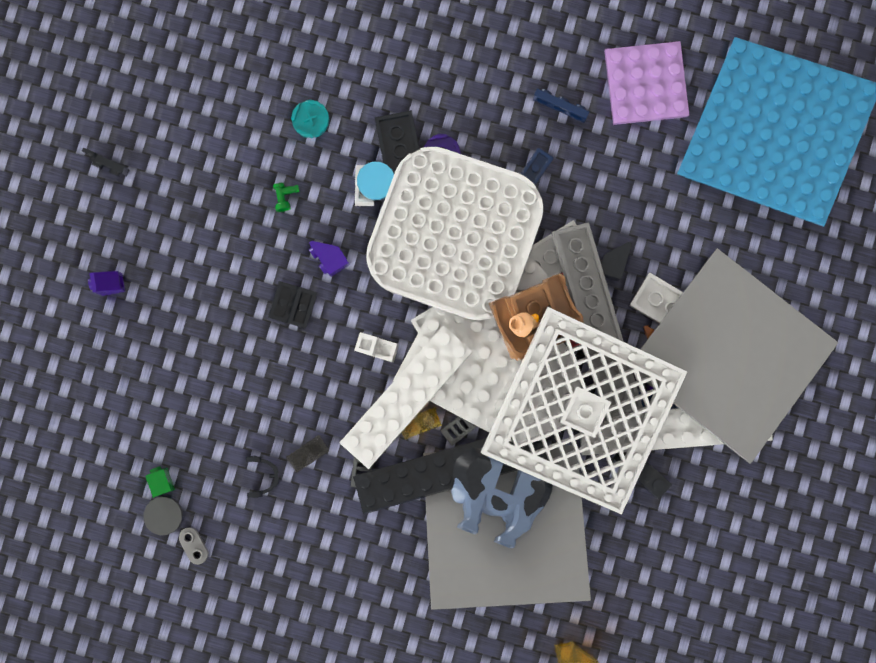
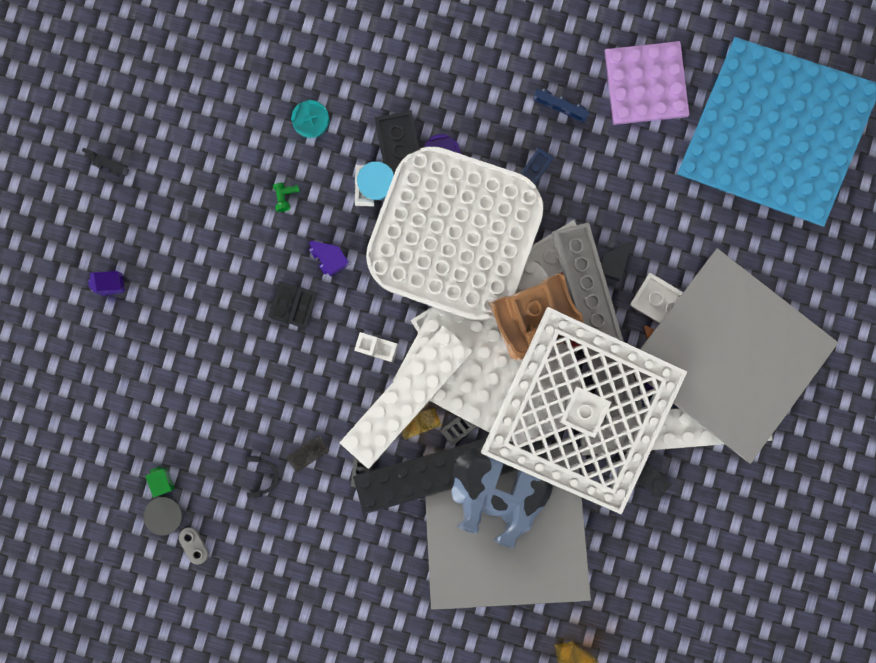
(524, 323): light nougat animal -> none

